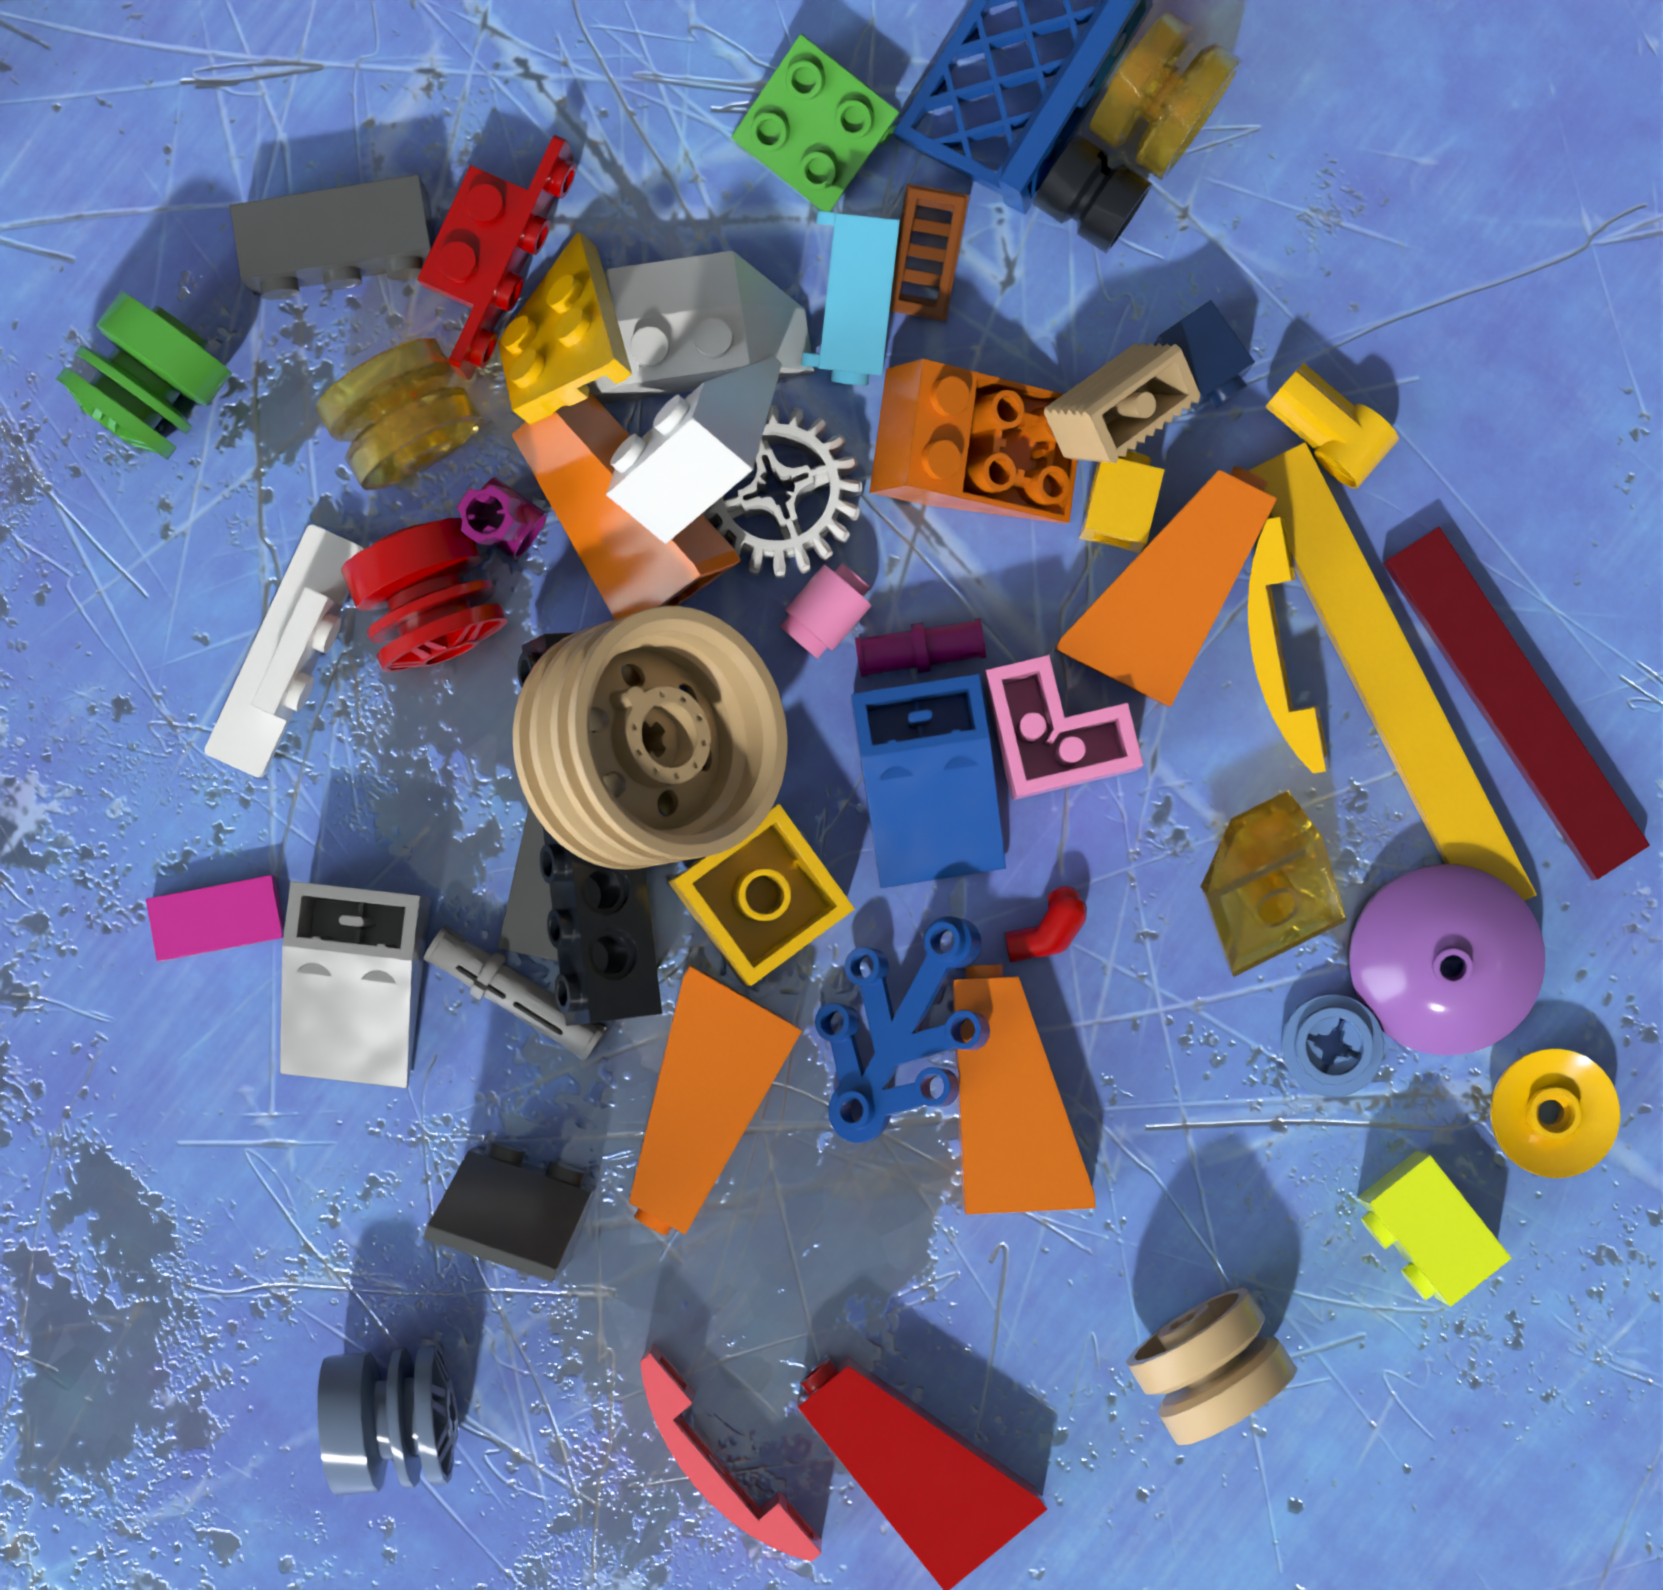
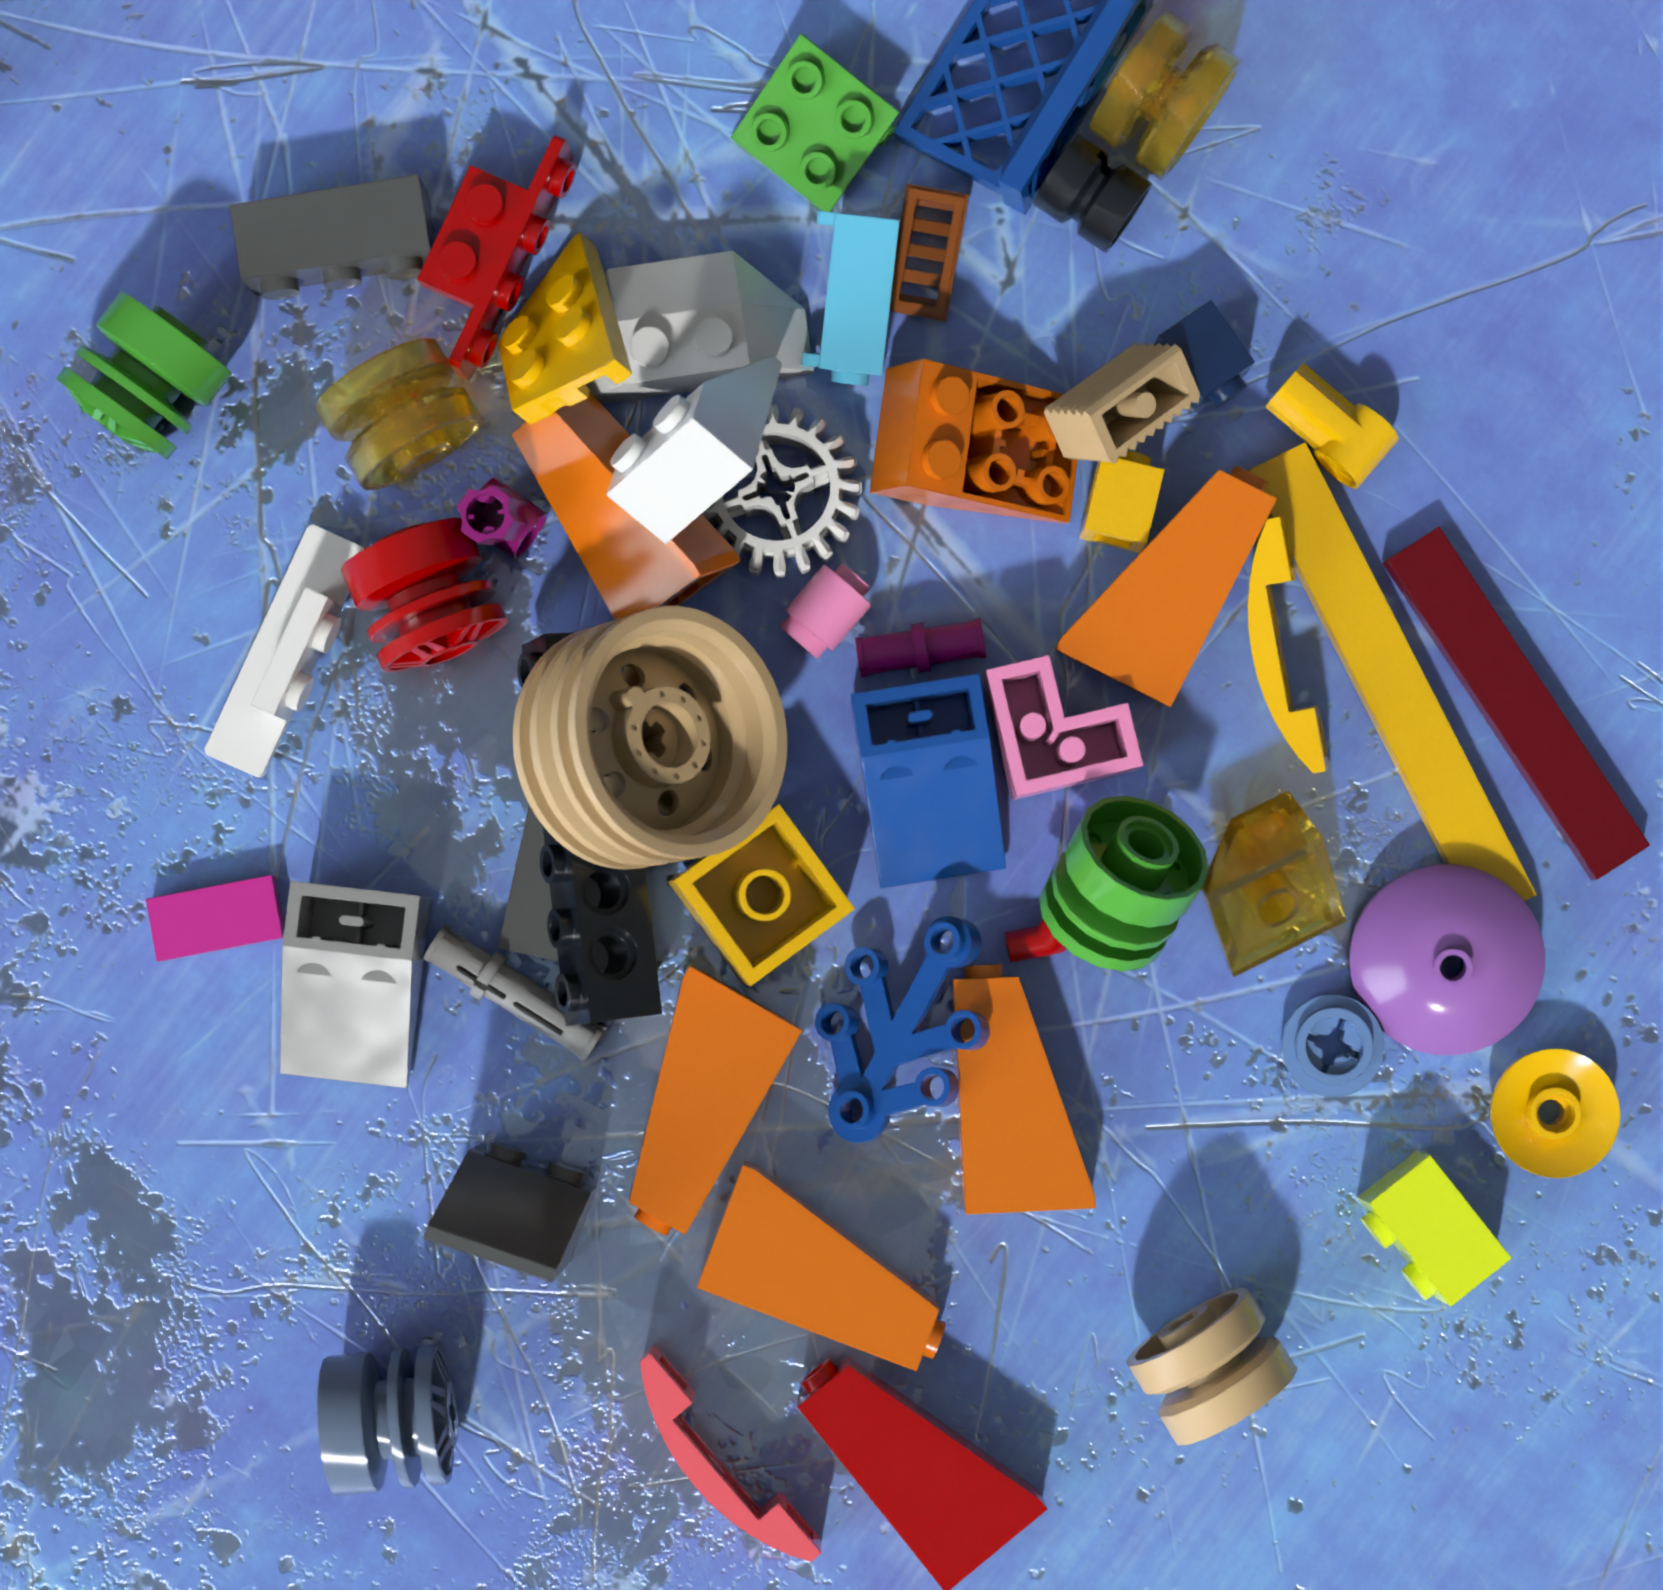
(811, 1273): none -> orange slope
(1123, 883): none -> bright green wheel

